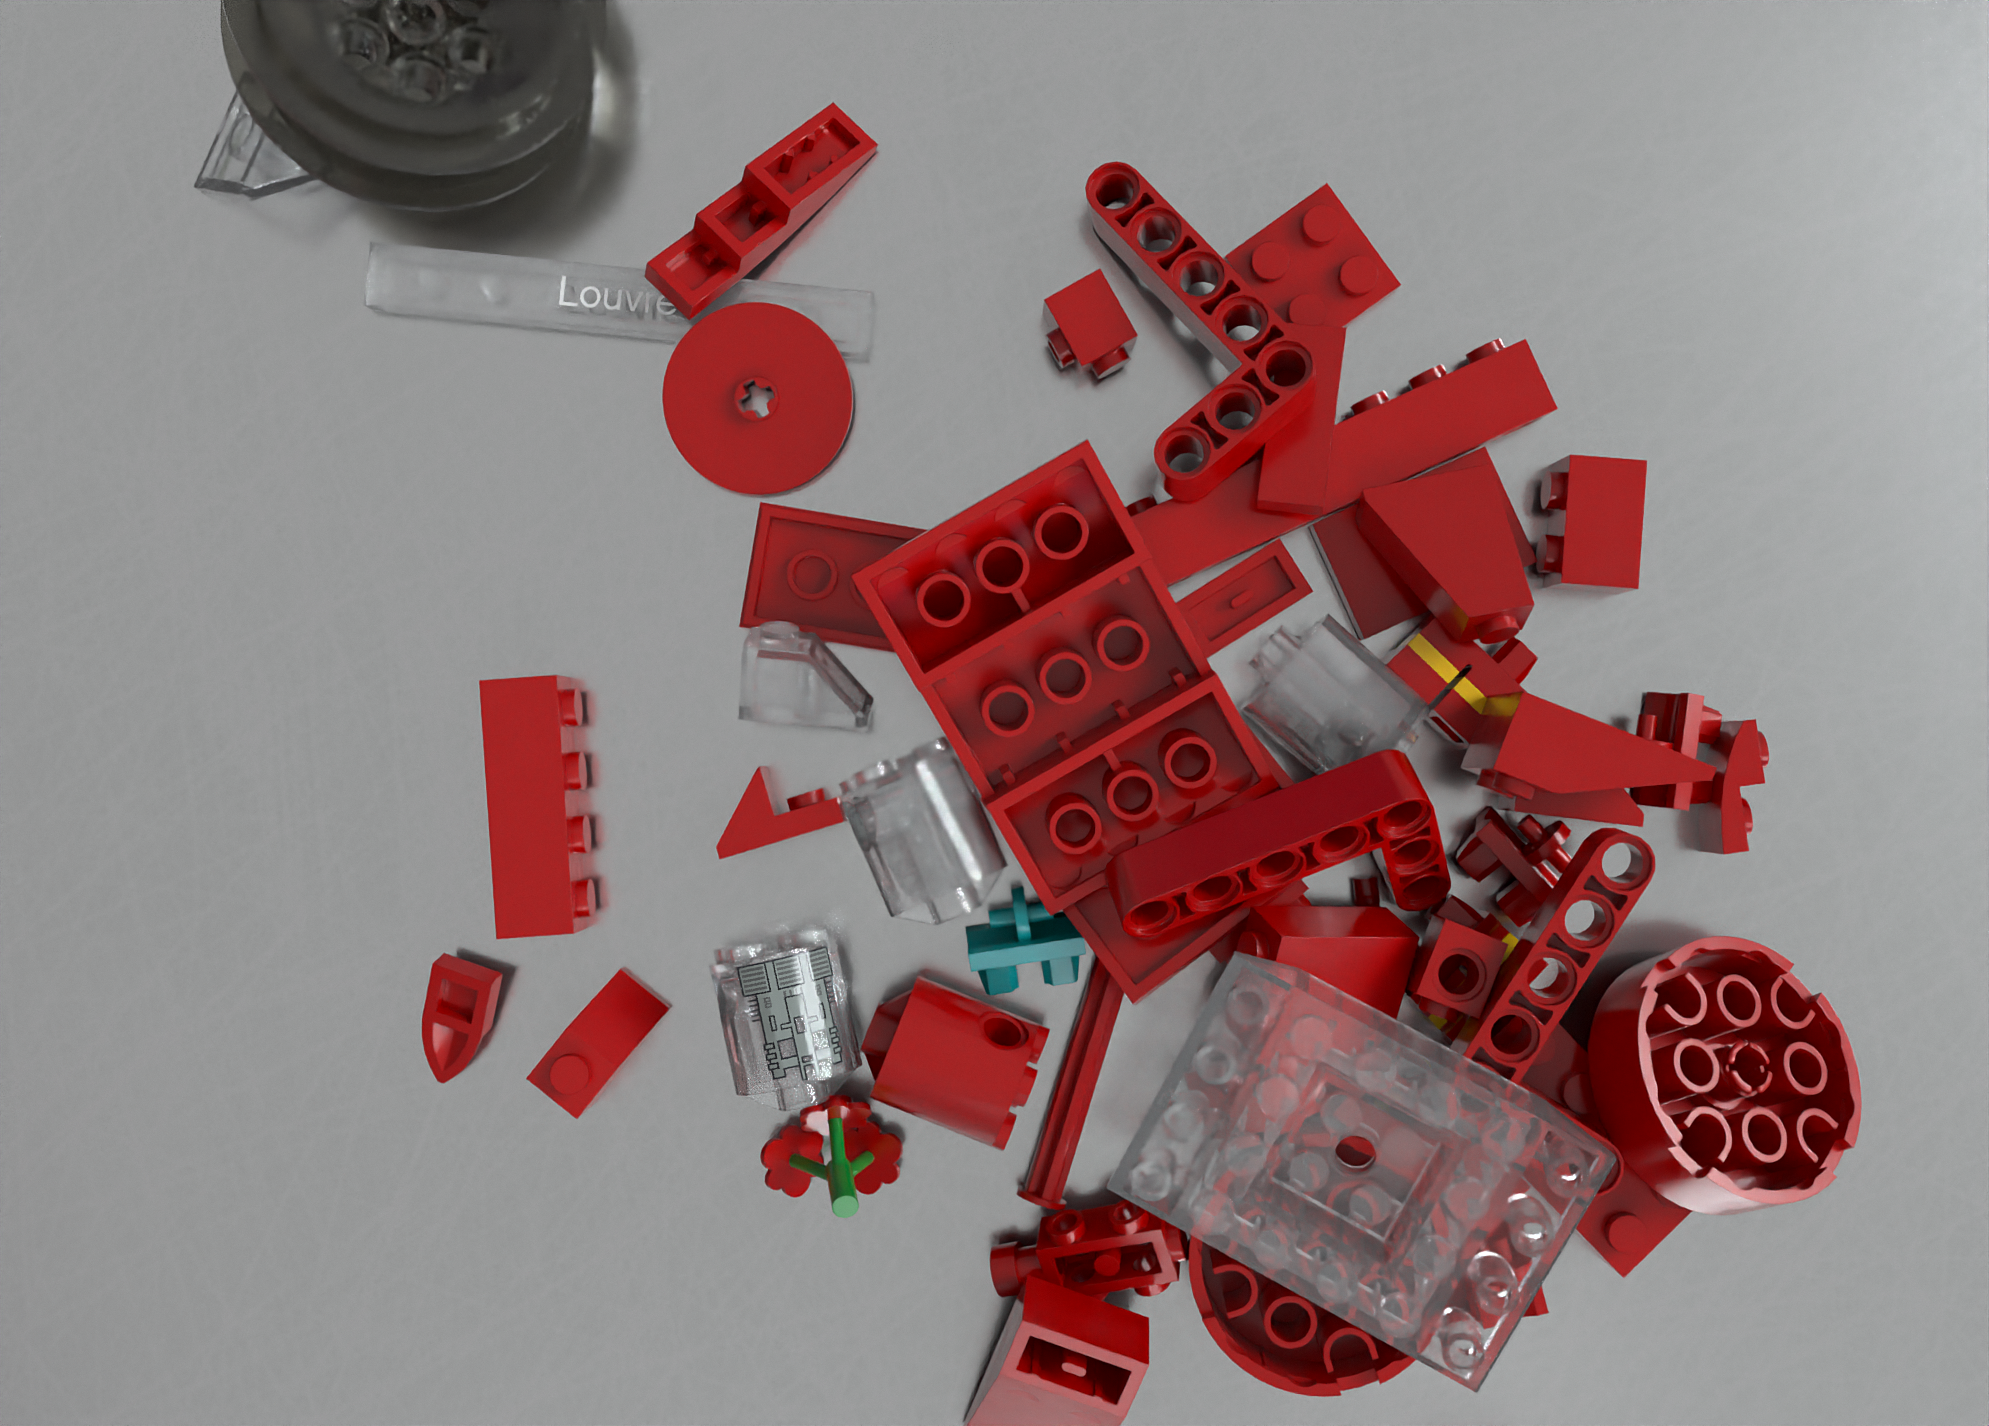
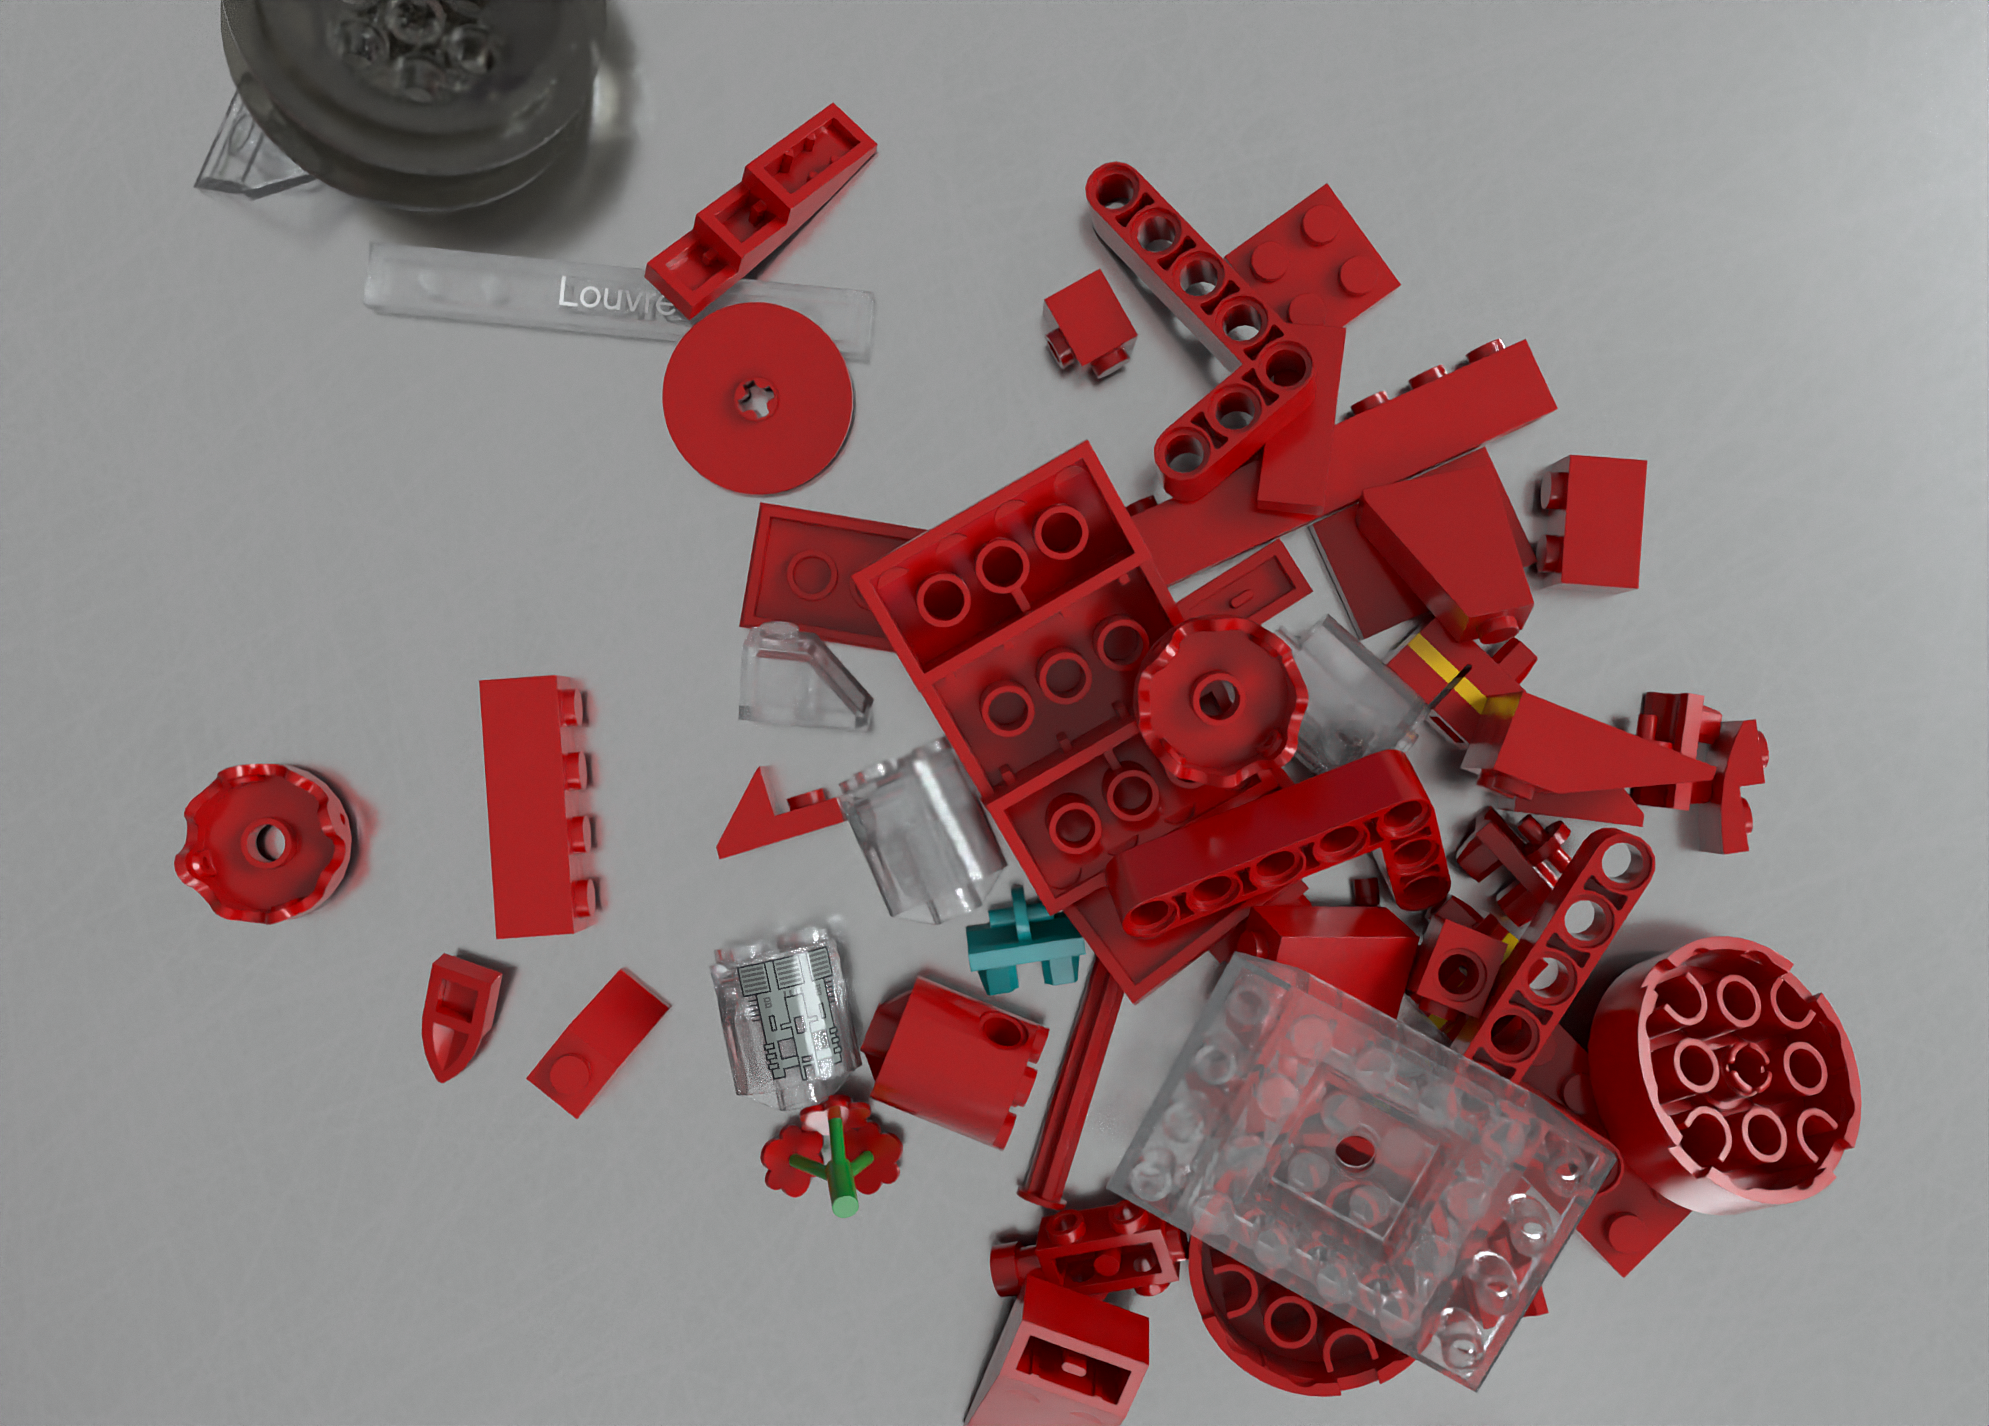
(222, 851): none -> red plate
(1247, 738): none -> red plate

